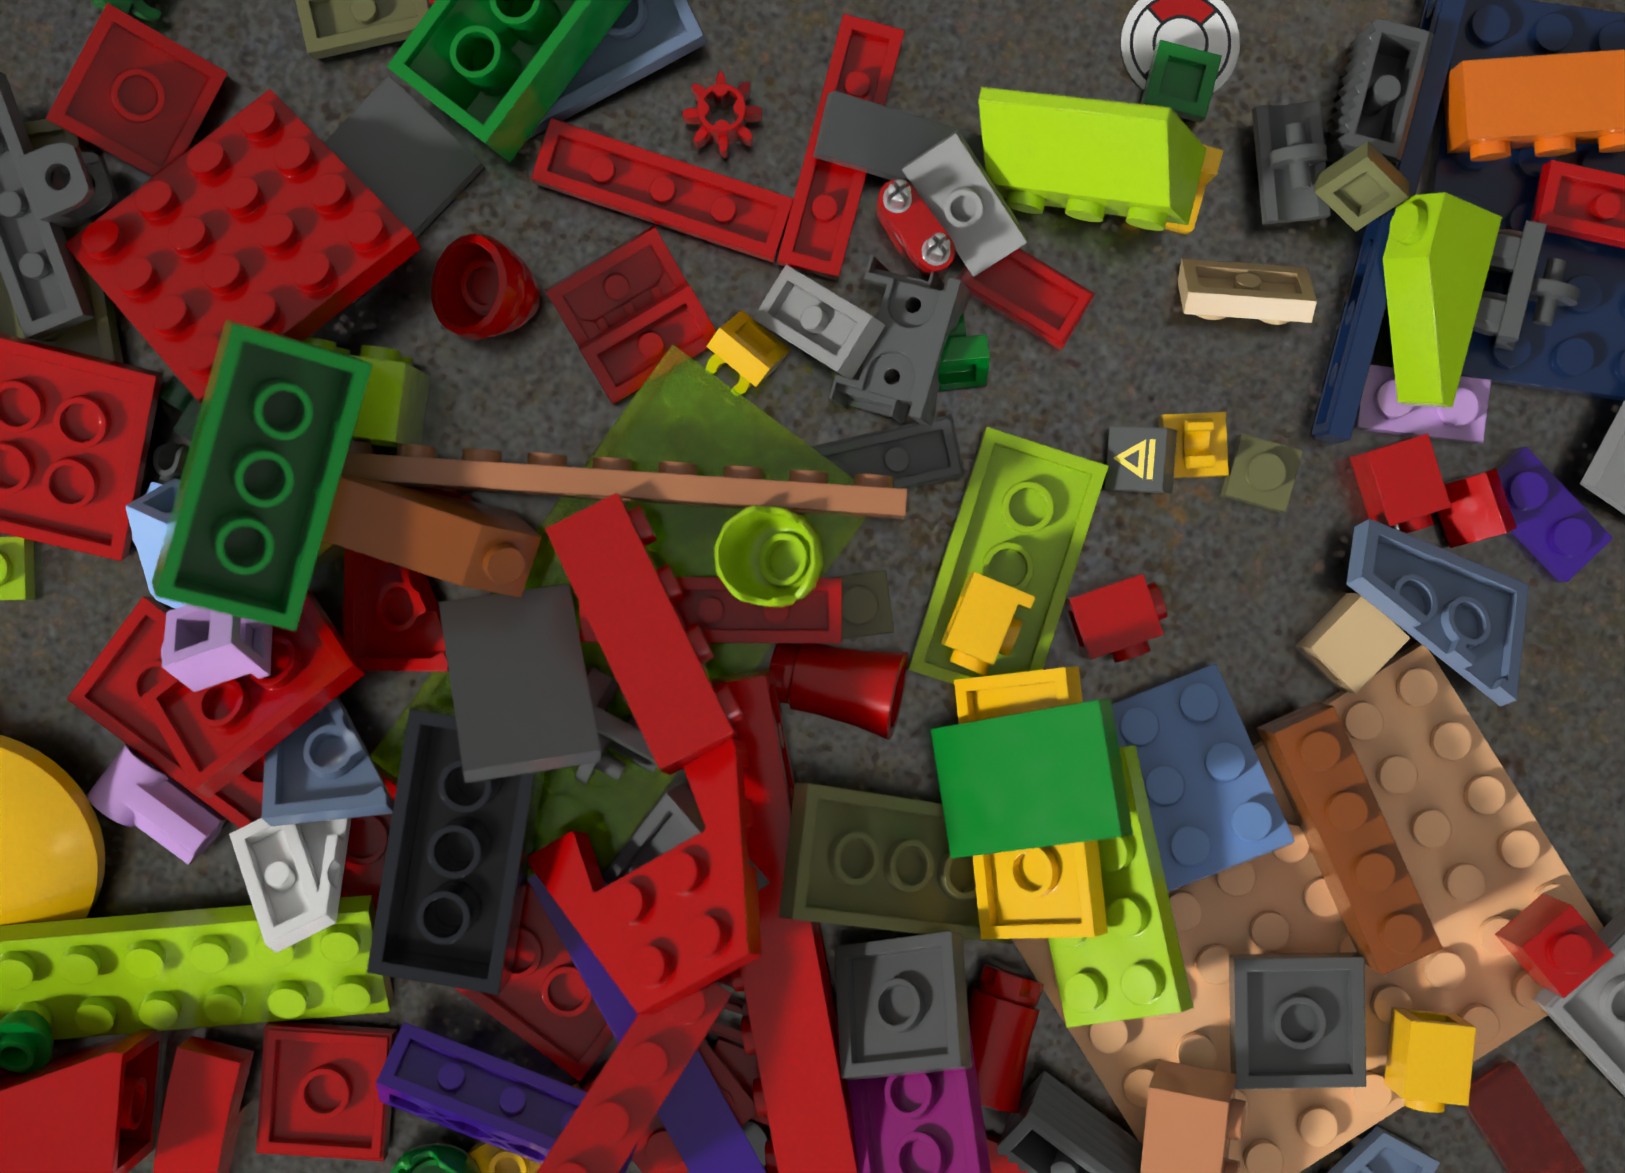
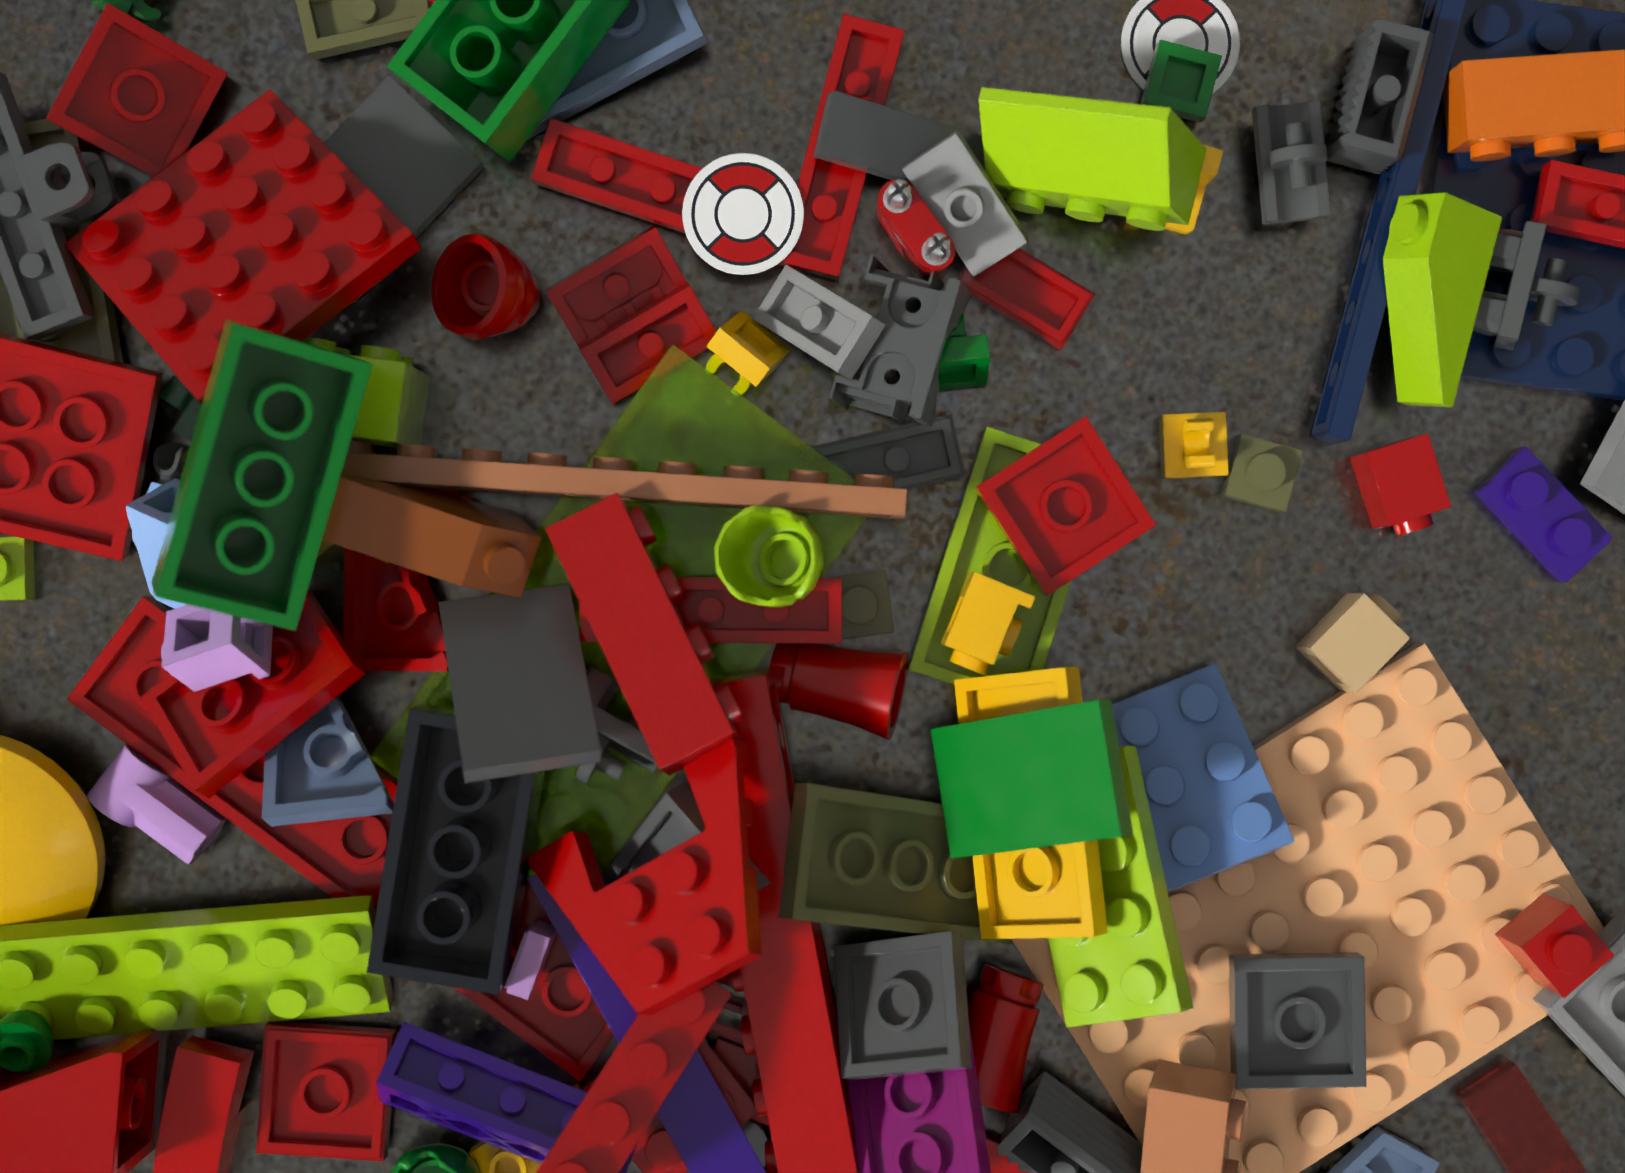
(293, 876): white wing -> none
(530, 959): none -> lavender tile
(722, 96): red gear -> none
(743, 213): none -> sticker
(1065, 506): none -> red plate
(1116, 618): red brick -> none
(1141, 459): dark grey tile -> none
(1246, 291): tan plate -> none
(1349, 837): dark orange brick -> none
(1361, 186): olive plate -> none
(1429, 1058): yellow brick -> none
(1446, 603): sand blue wing -> none
(1460, 424): lavender plate -> none
(1476, 509): red tile -> none

